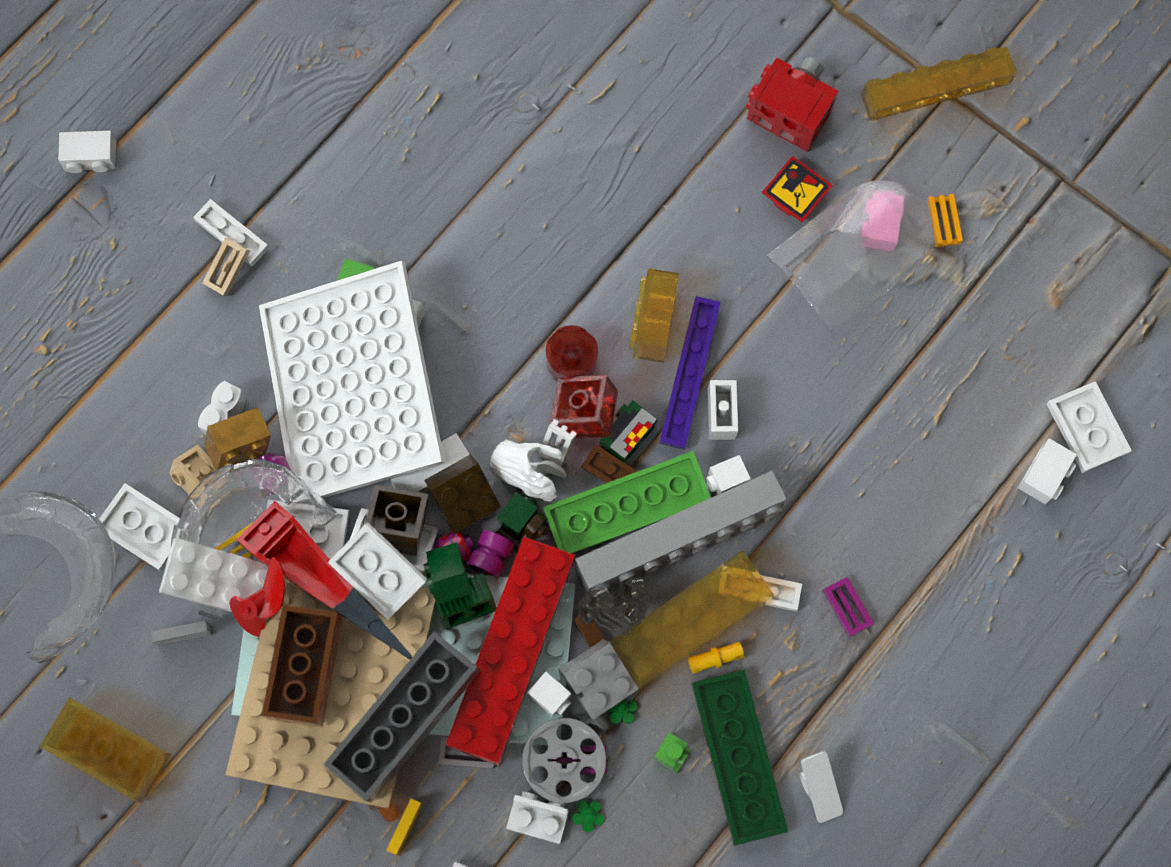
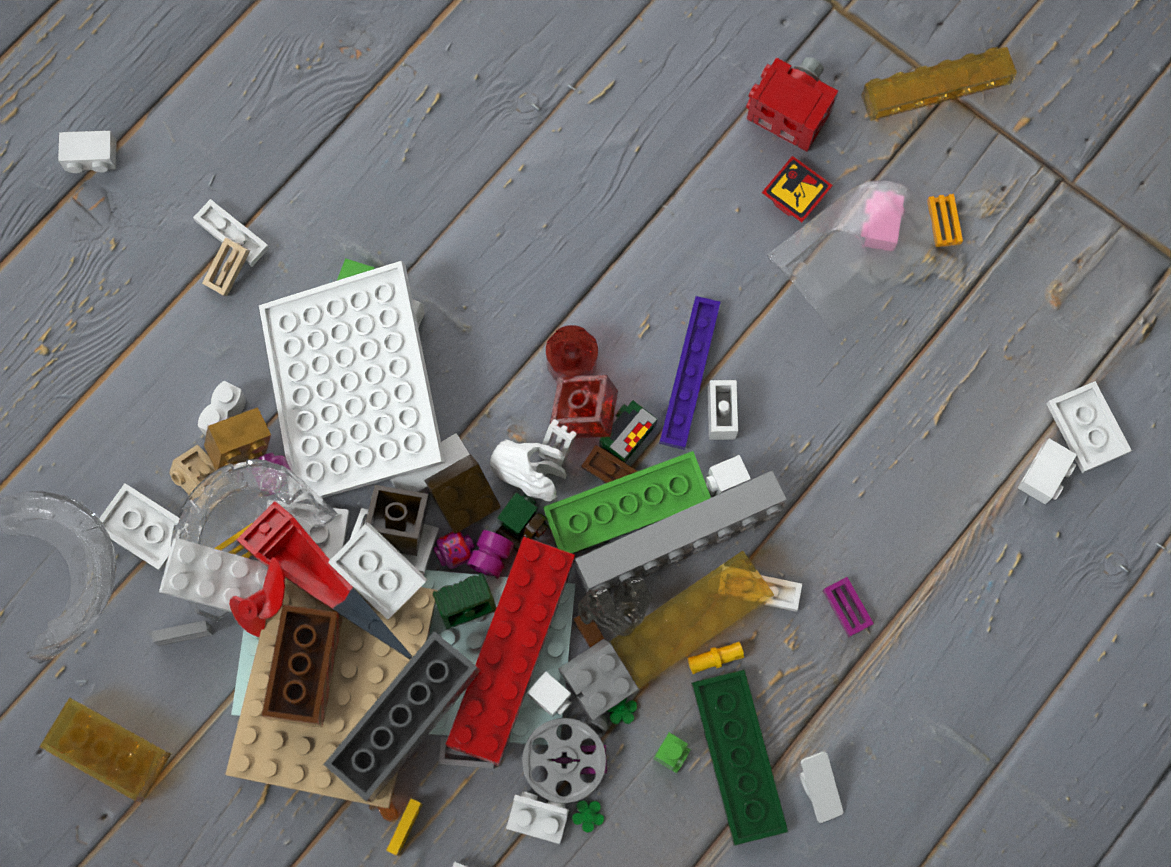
(447, 573): dark green brick -> none
(653, 315): clear yellow brick -> none

